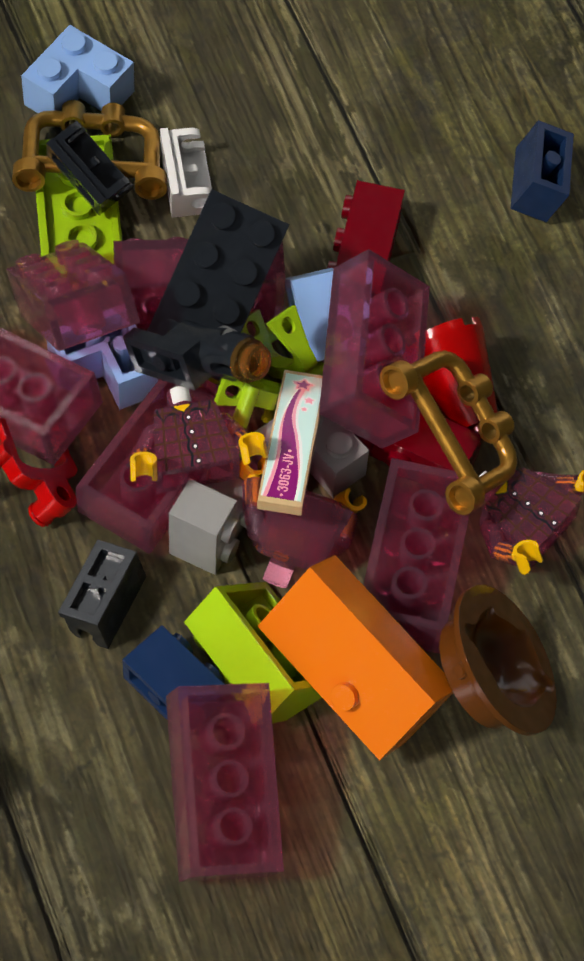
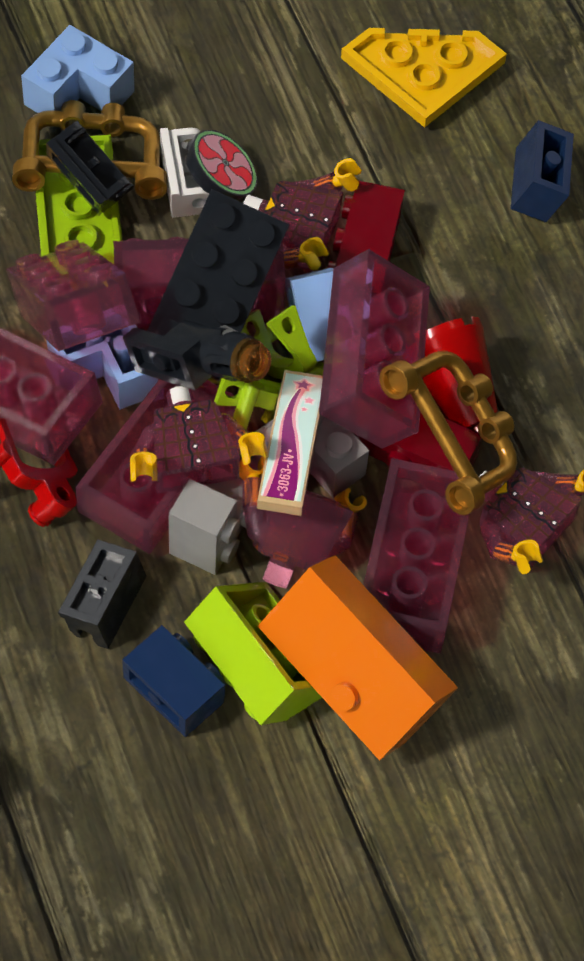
(221, 165): none -> tile
(224, 782): clear pink brick -> none
(311, 210): none -> torso
(422, 68): none -> yellow plate
(497, 663): reddish brown piece -> none

